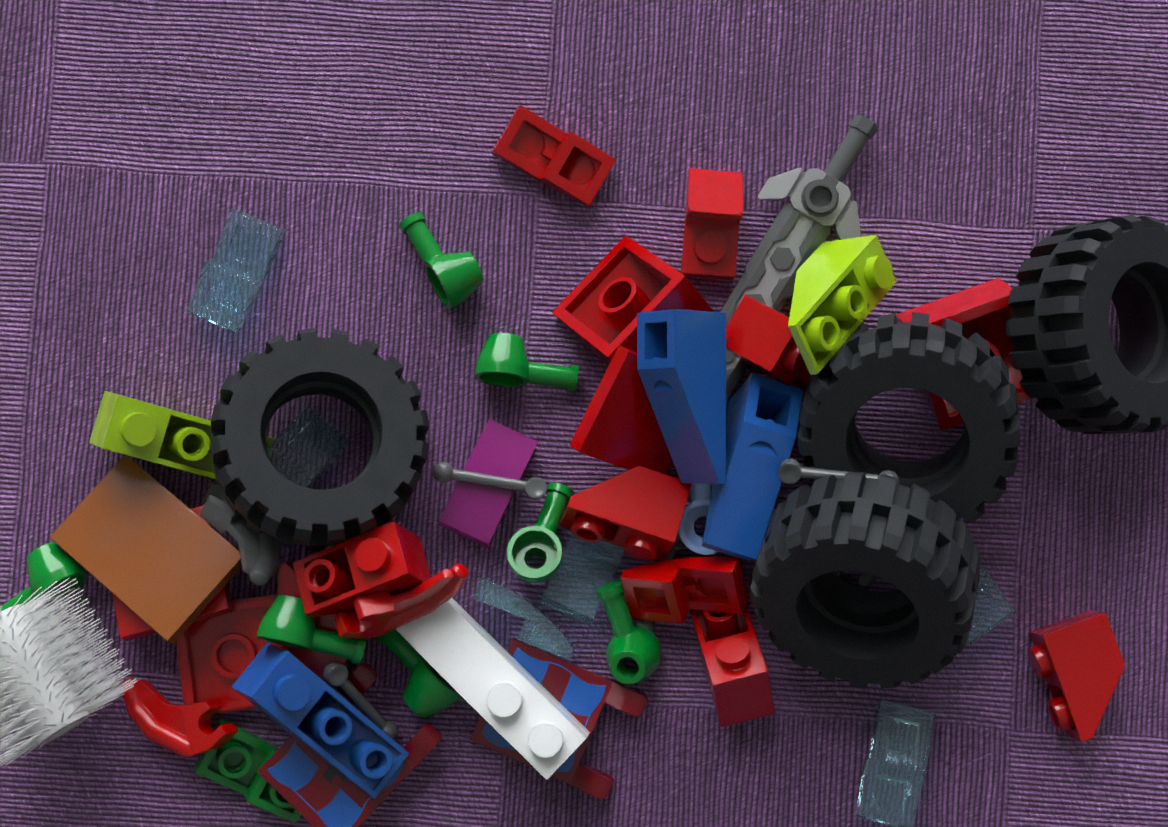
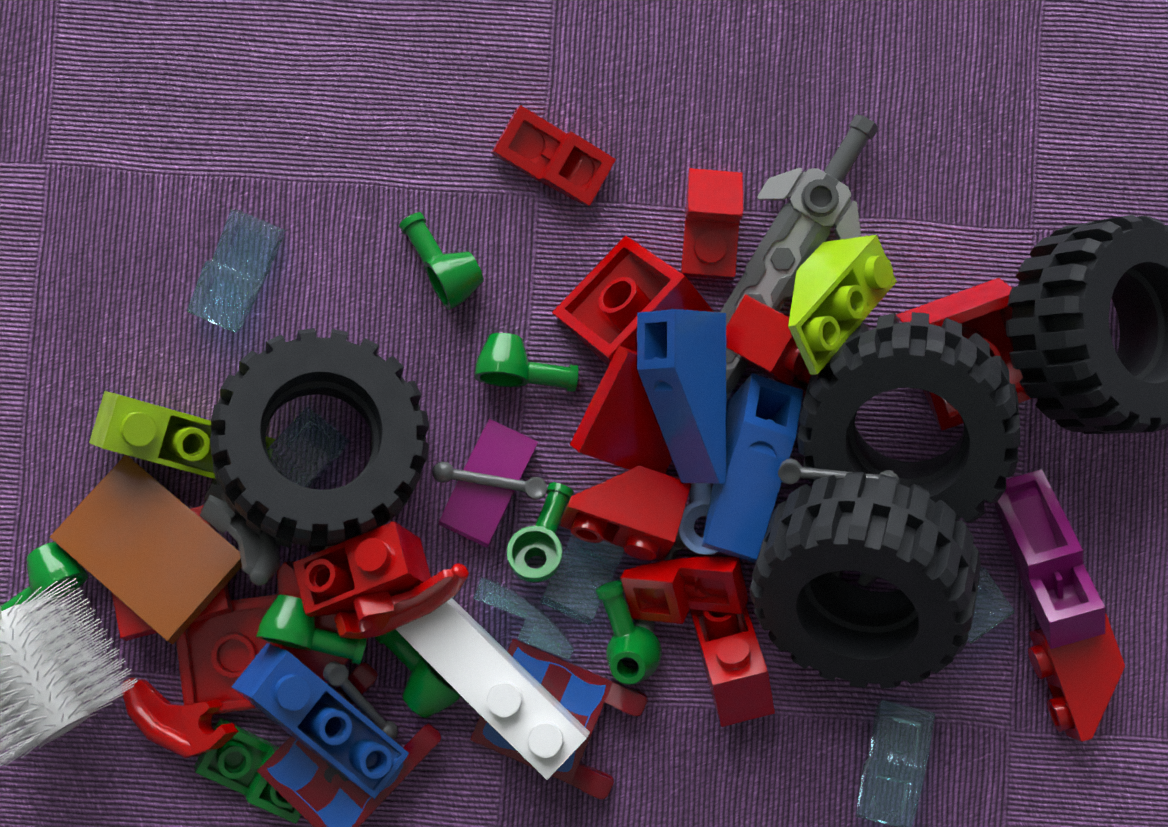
(1049, 561): none -> magenta slope

